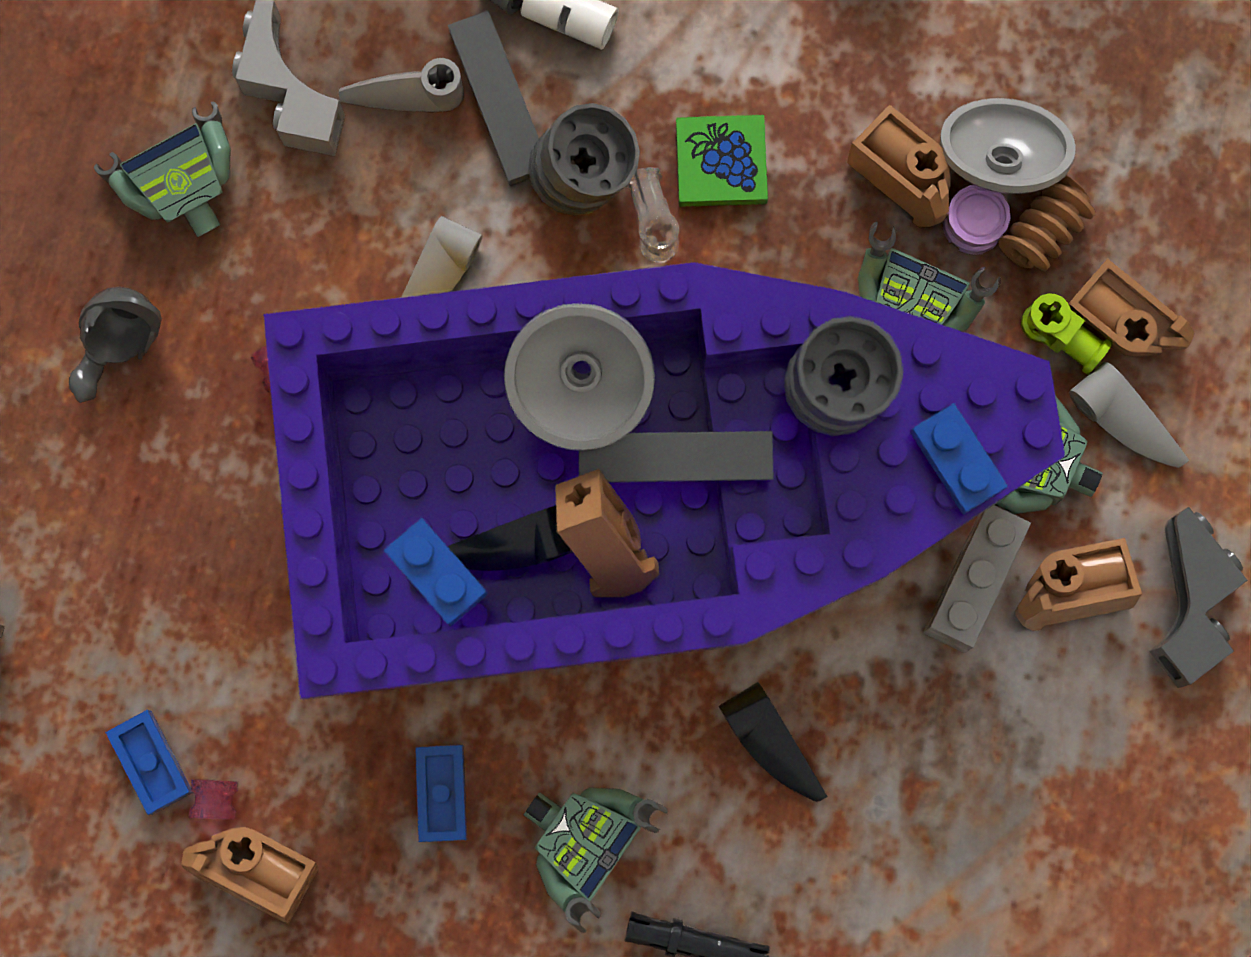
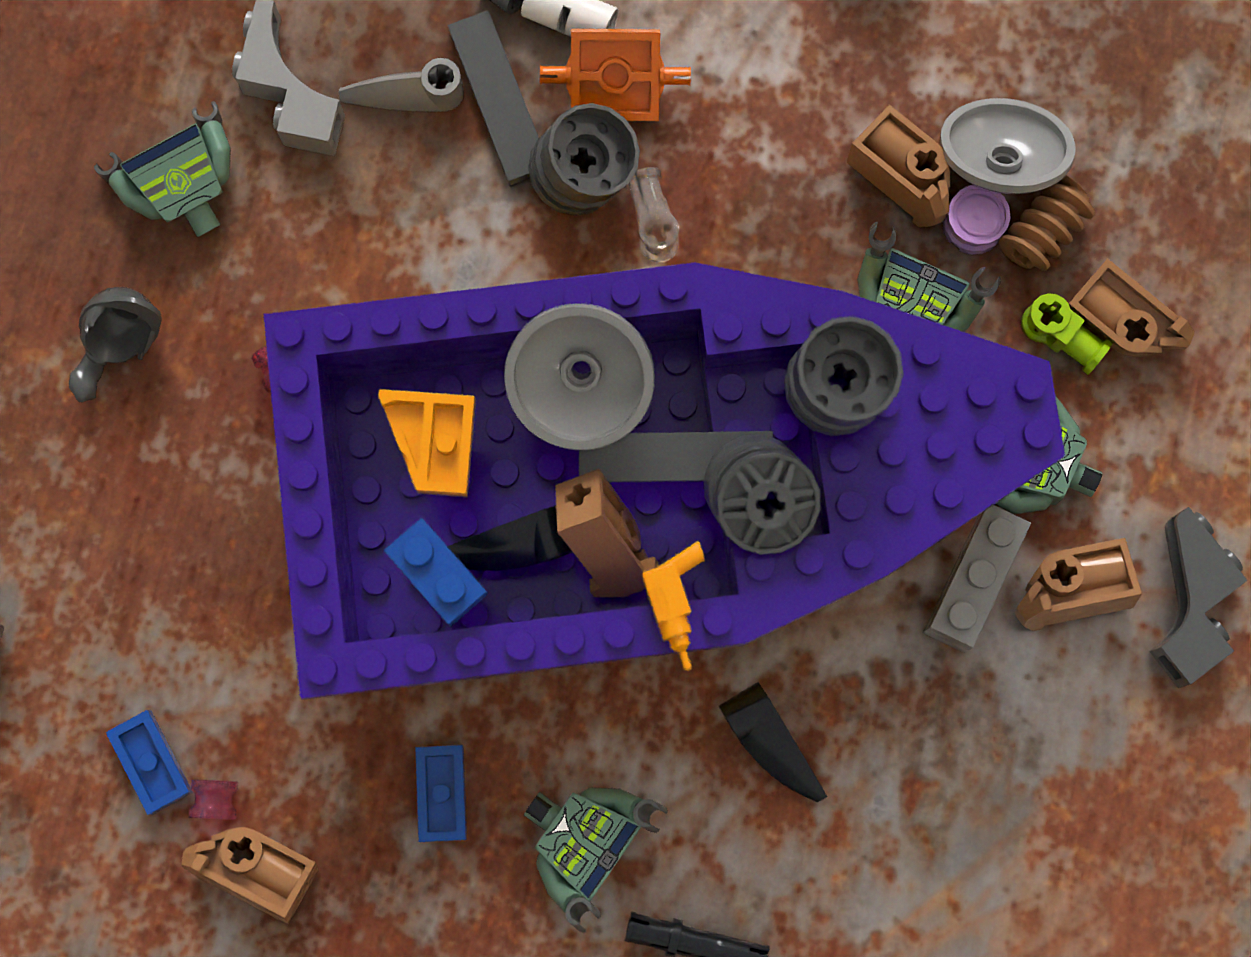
(433, 438): none -> light orange wing
(443, 259): light grey piece -> none
(617, 71): none -> orange plate
(669, 598): none -> light orange piece
(721, 160): bright green tile -> none
(746, 472): none -> dark grey wheel
(958, 458): blue plate -> none
(1121, 411): light grey piece -> none

